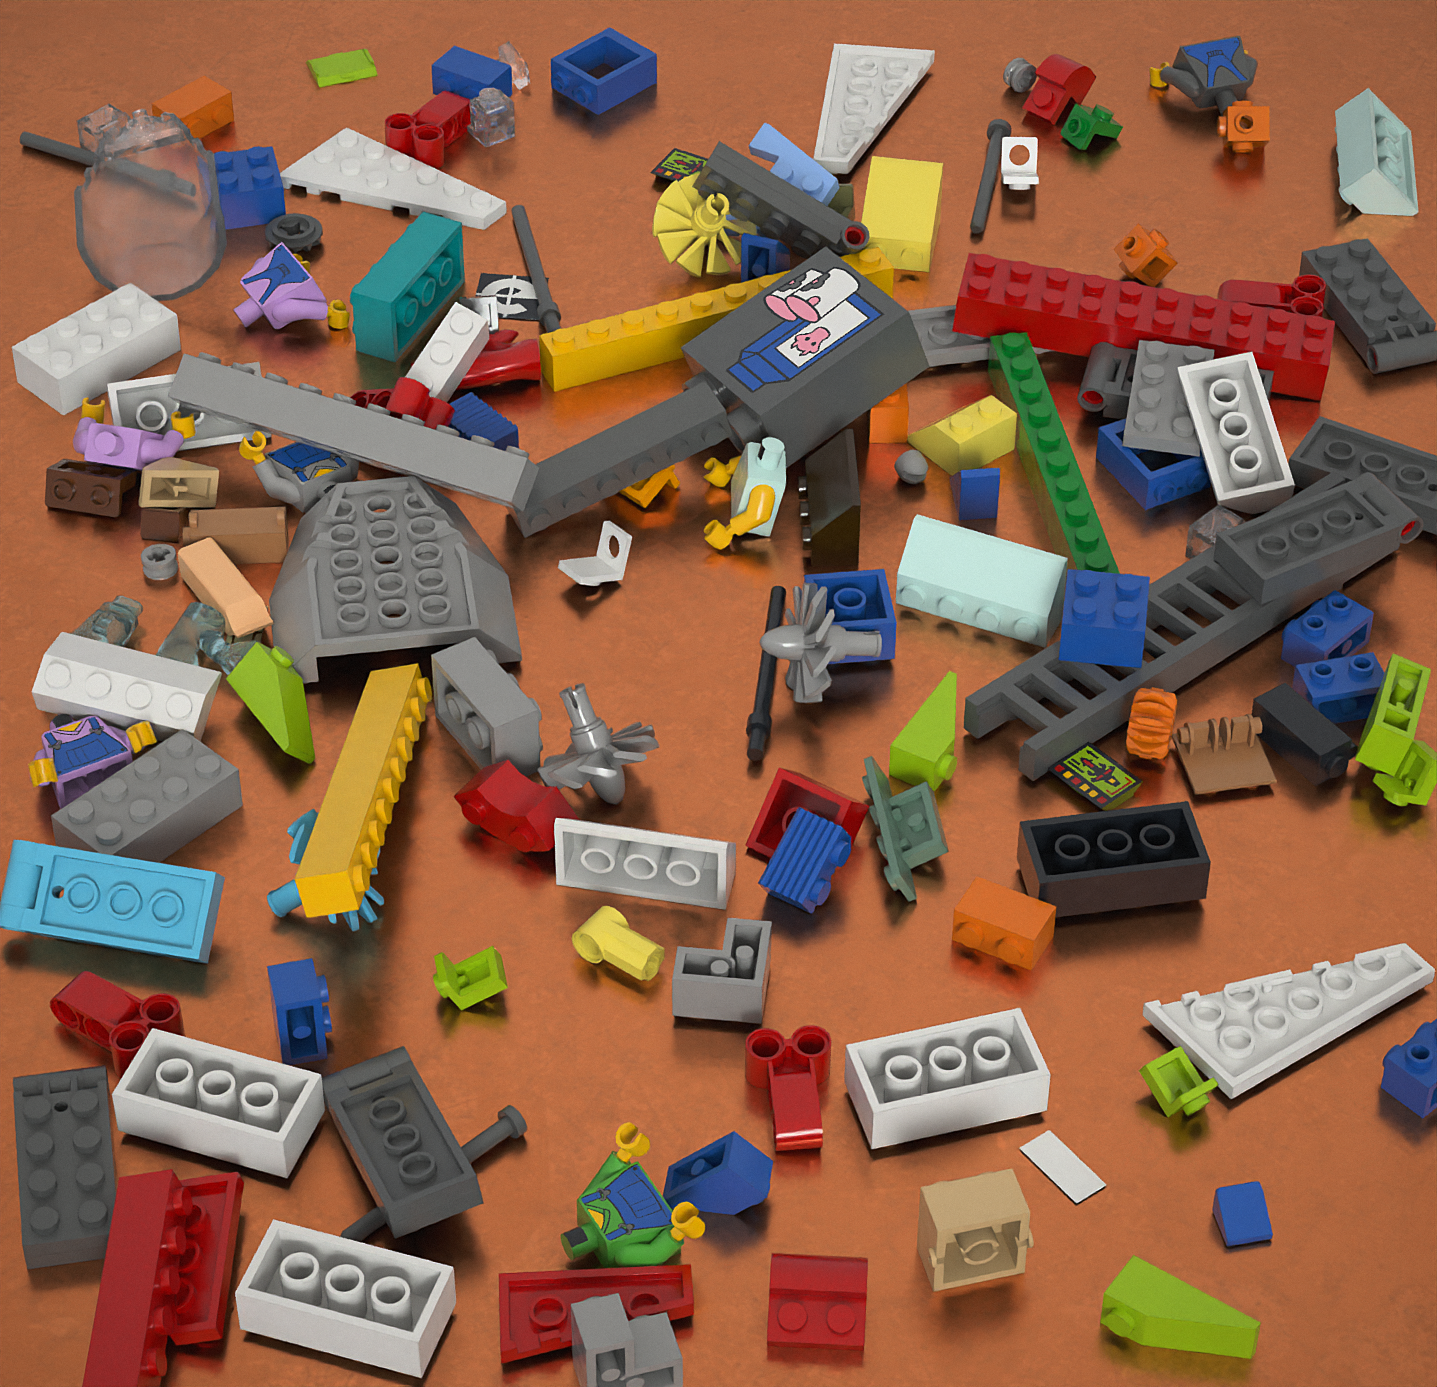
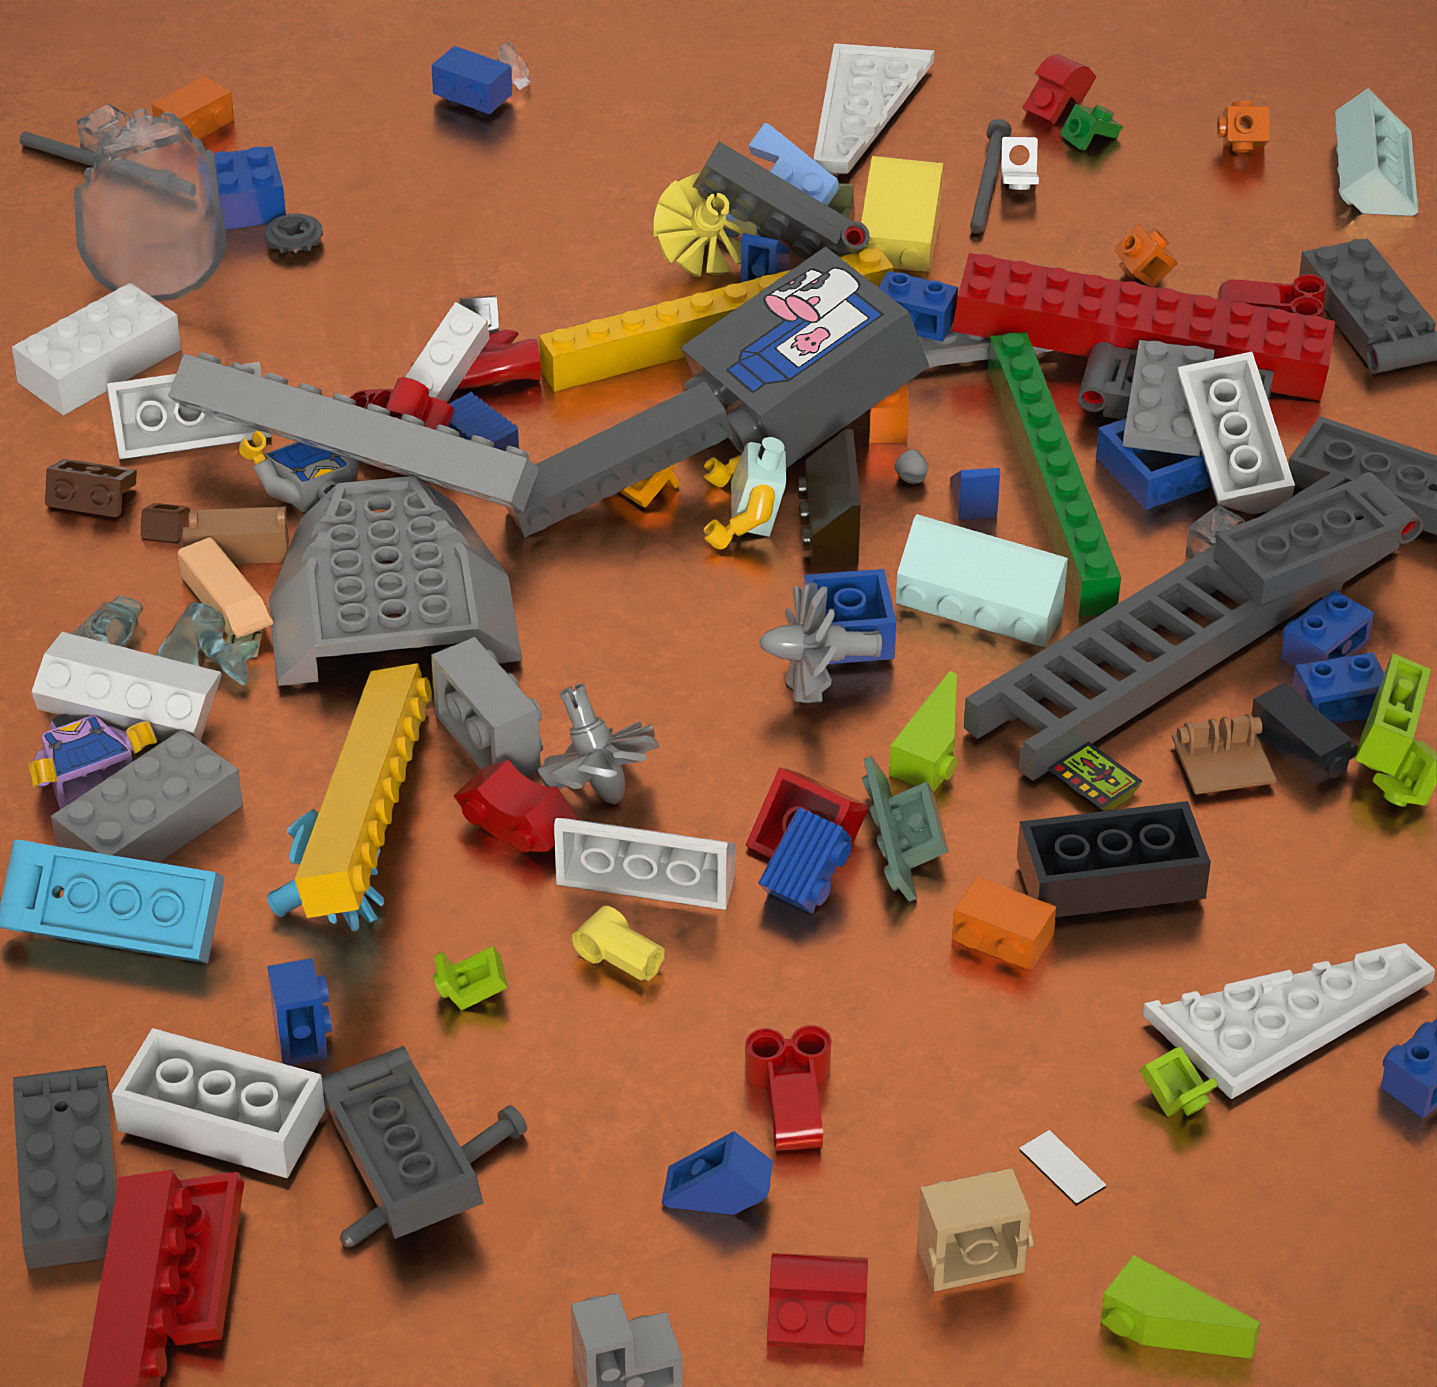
(114, 1016): red piece -> none
(124, 445): lavender torso -> none
(167, 562): light grey bush -> none
(178, 484): tan slope -> none
(276, 698): lime slope -> none
(286, 292): lavender torso -> none
(342, 67): lime piece -> none
(346, 1298): white brick -> none
(384, 178): white wing -> none
(408, 286): teal brick -> none
(429, 128): red piece -> none
(490, 110): clear brick -> none
(514, 295): sticker -> none
(538, 1304): red wing -> none
(547, 310): dark grey bar -> none
(603, 566): white bracket -> none
(625, 1214): torso -> none
(633, 64): blue window -> none
(679, 165): piece -> none
(727, 981): light grey brick -> none
(759, 722): black bar -> none
(928, 302): none -> blue brick
(946, 1078): white brick -> none
(968, 436): light yellow slope -> none
(1020, 75): light grey bush -> none
(1104, 618): blue brick -> none
(1151, 723): orange gear -> none
(1209, 72): dark grey torso -> none
(1242, 1213): blue slope -> none

